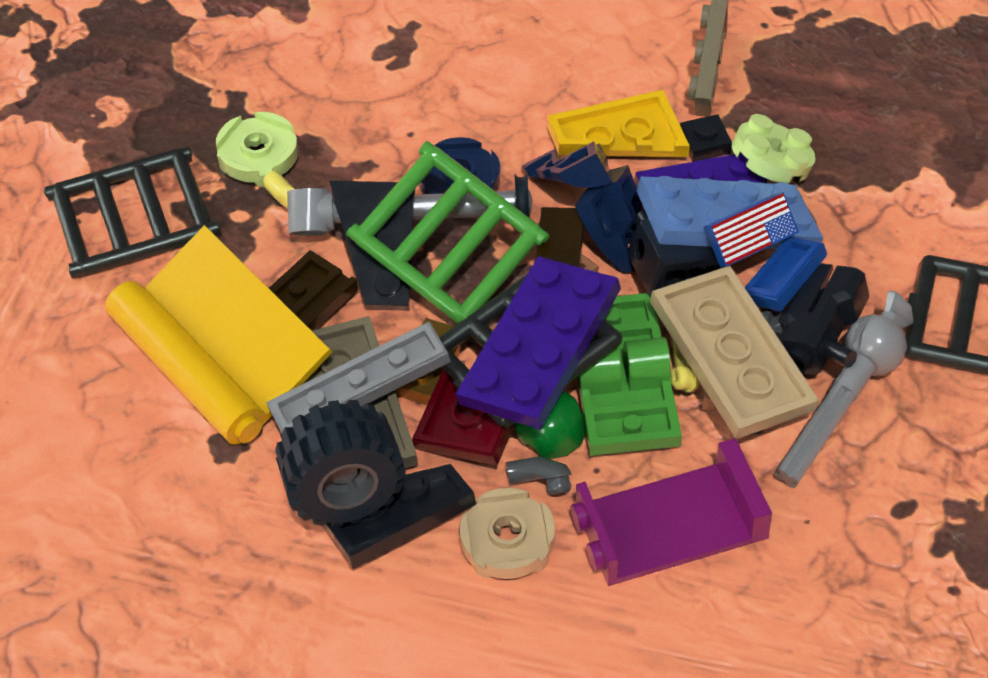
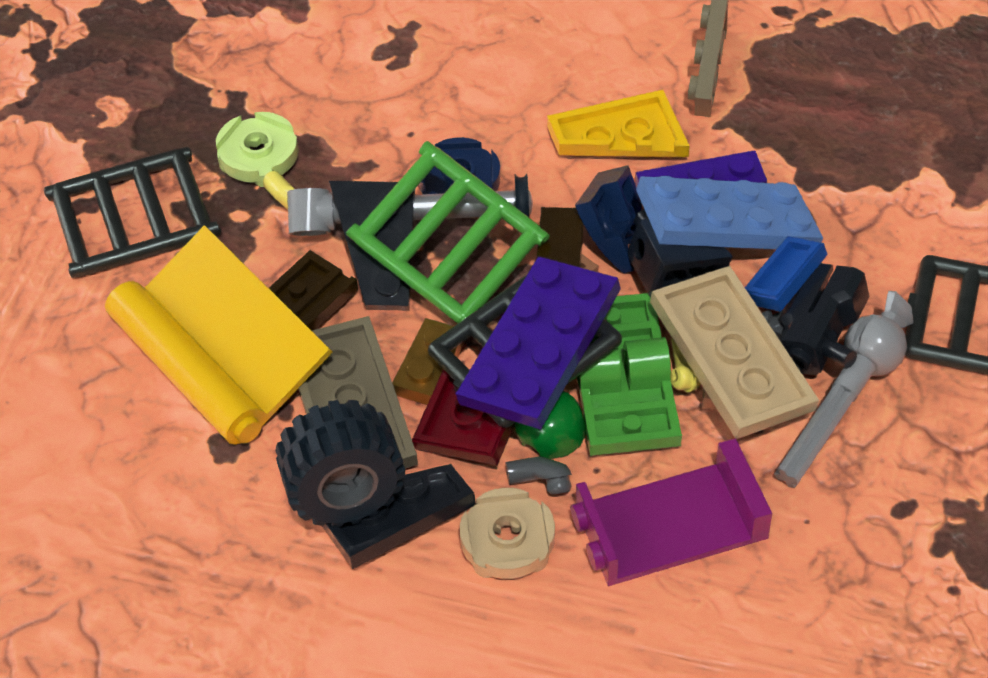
(366, 375): light grey tile -> none
(581, 168): dark blue slope -> none
(706, 138): black plate -> none
(751, 229): tile -> none
(774, 149): yellowish green plate -> none

